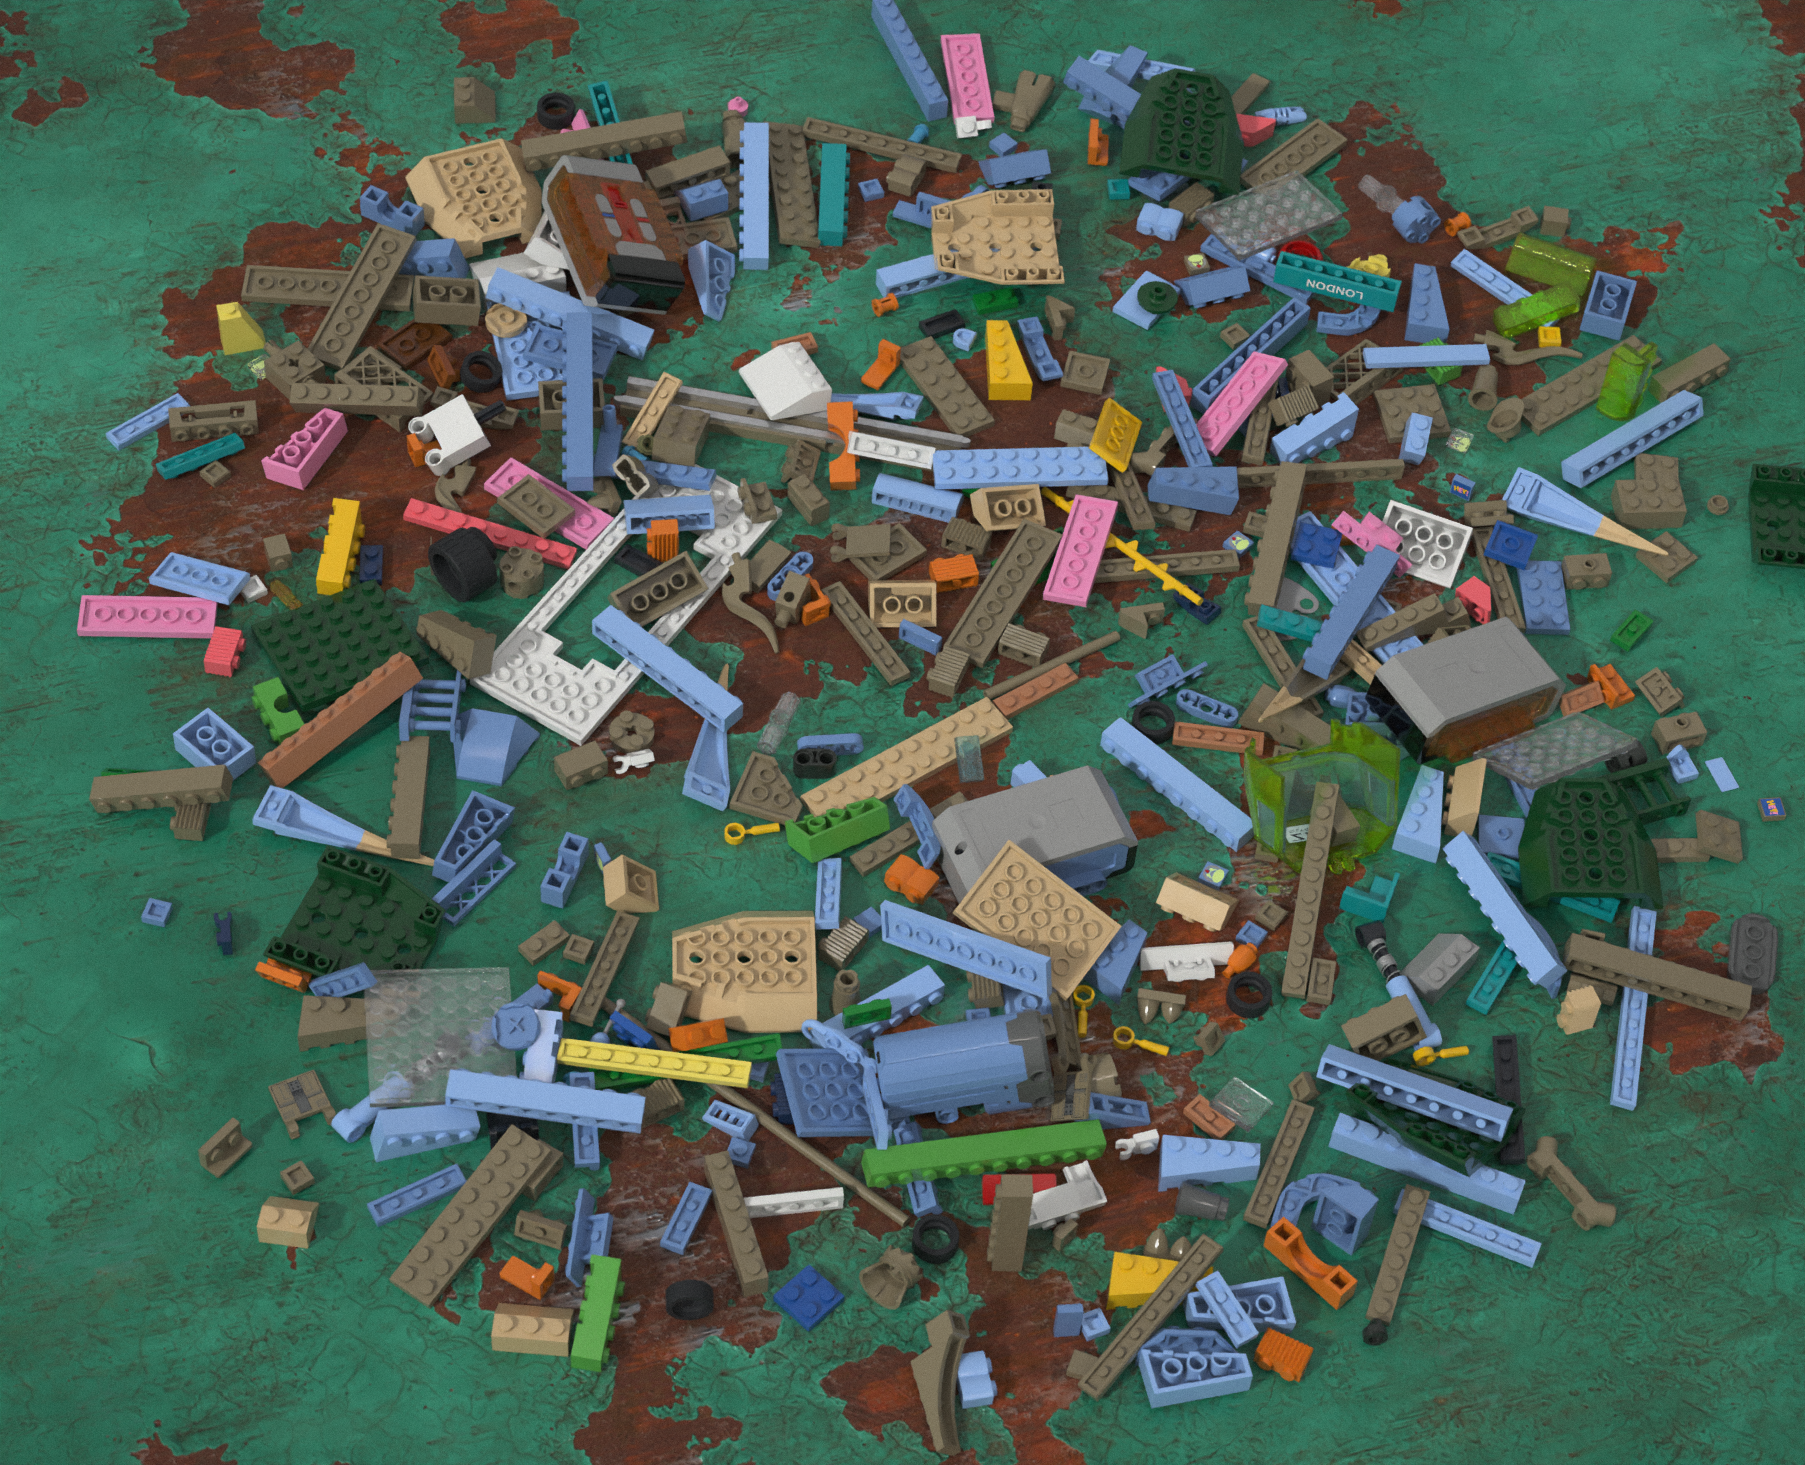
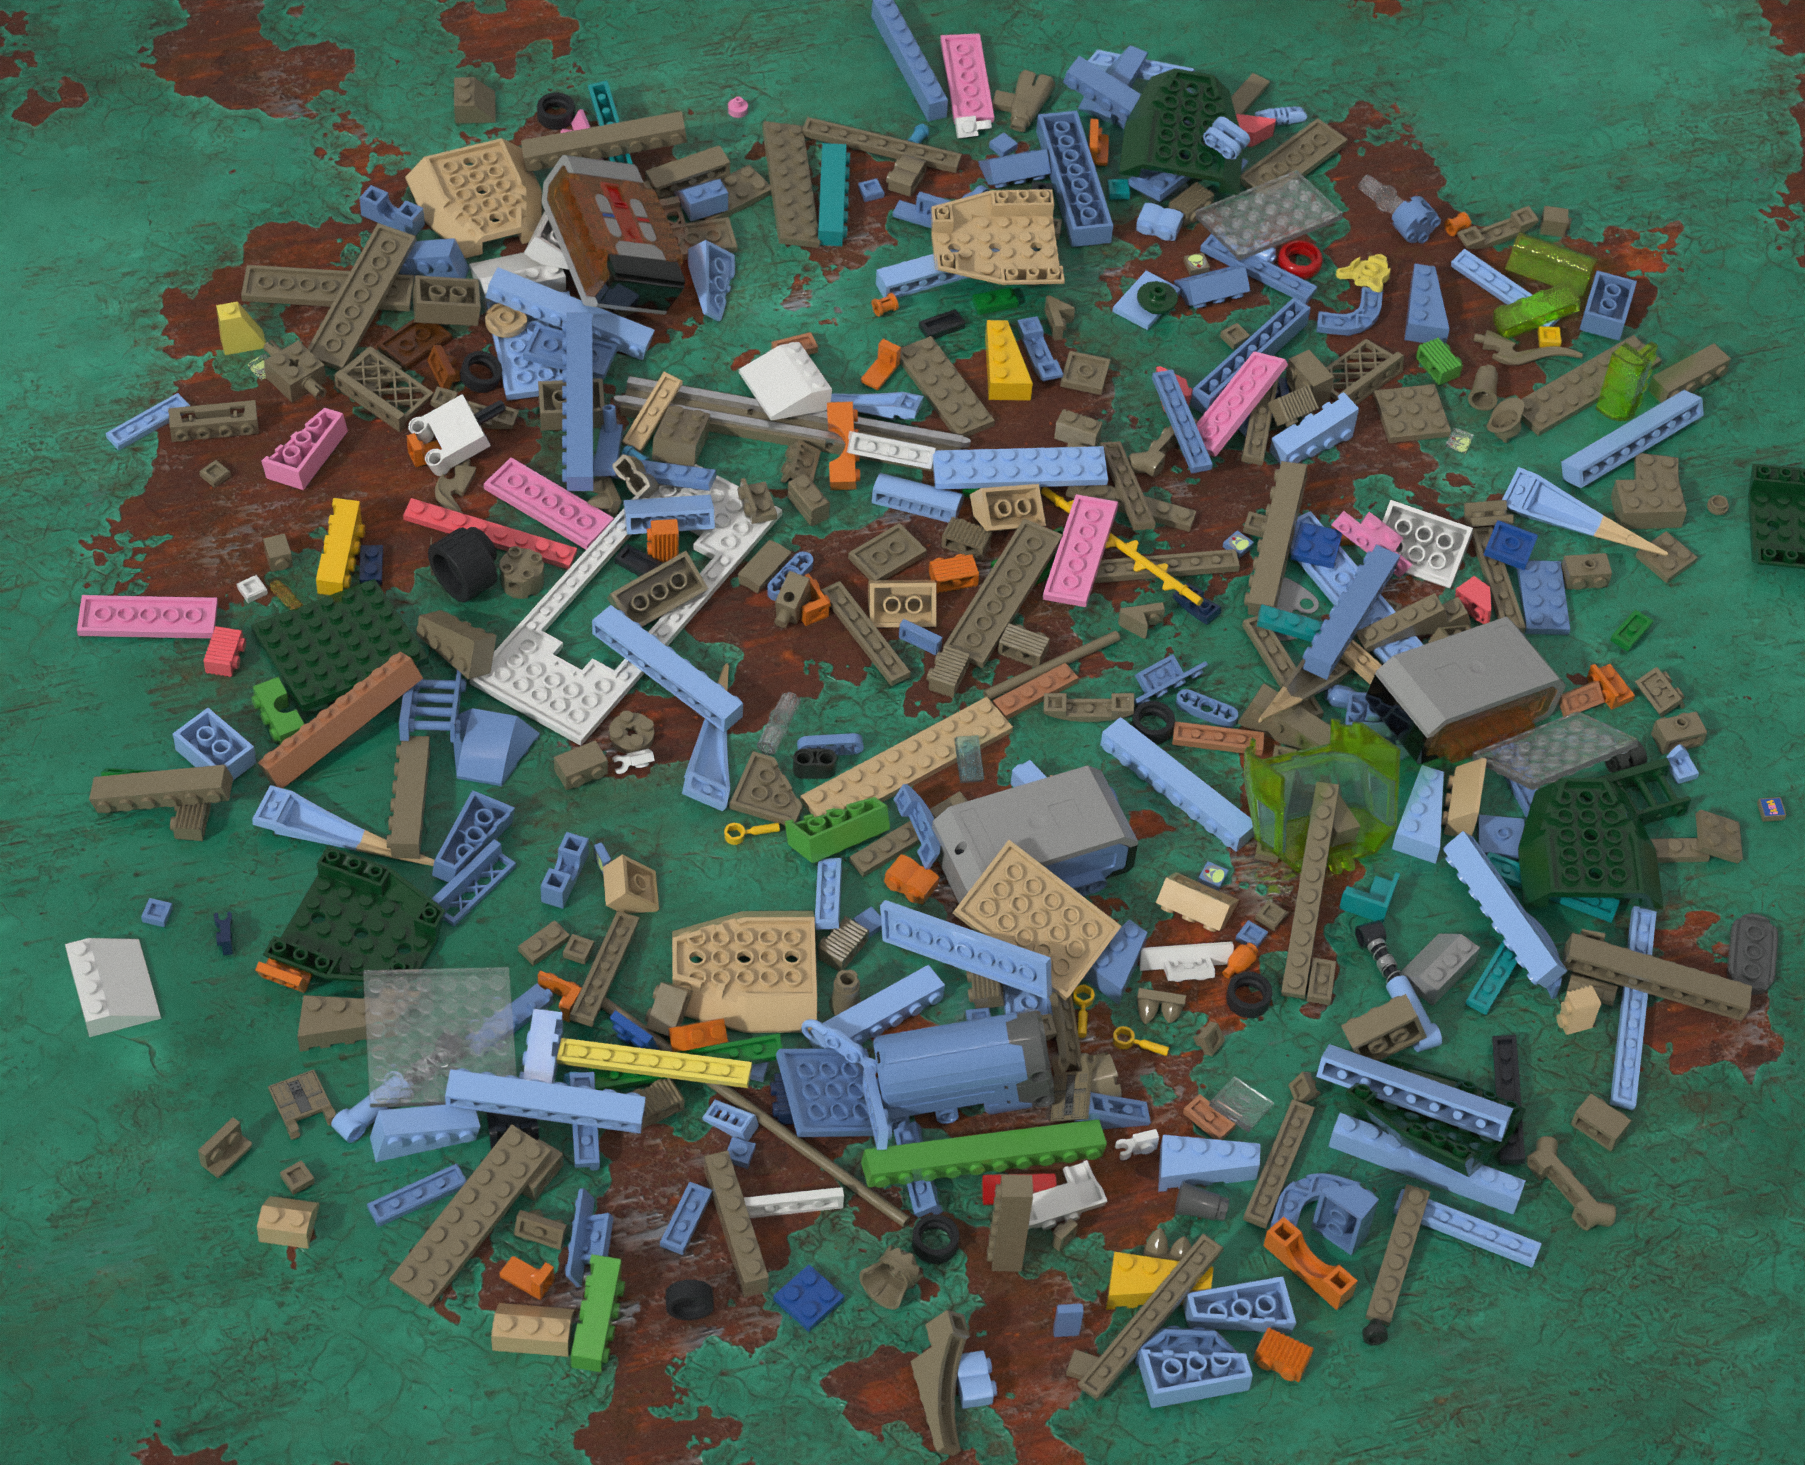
(112, 984): none -> white slope
(199, 456): teal plate -> none
(199, 578): light blue plate -> none
(343, 981): medium blue tile -> none
(357, 399): dark tan brick -> none
(515, 1026): medium blue tile -> none
(536, 506): dark tan plate -> none
(602, 1037): hinge -> none
(641, 444): olive plate -> none
(732, 125): dark tan piece -> none
(733, 595): dark tan piece -> none
(756, 196): light blue brick -> none
(861, 541): dark tan flag -> none
(866, 1013): green plate -> none
(964, 338): light blue tile -> none
(1074, 179): none -> medium blue brick
(1088, 710): none -> dark tan slope
(1094, 1324): light blue plate -> none
(1115, 435): yellow tile -> none
(1196, 488): medium blue wedge -> none
(1226, 138): none -> light blue brick
(1227, 1309): light blue plate -> none
(1297, 833): white sticker -> none
(1327, 473): dark tan plate -> none
(1337, 281): teal brick -> none
(1415, 438): light blue brick -> none
(1426, 356): light blue tile -> none
(1426, 1055): yellow piece -> none
(1462, 487): tile -> none
(1601, 1122): none -> dark tan brick
(1721, 774): light blue sticker -> none

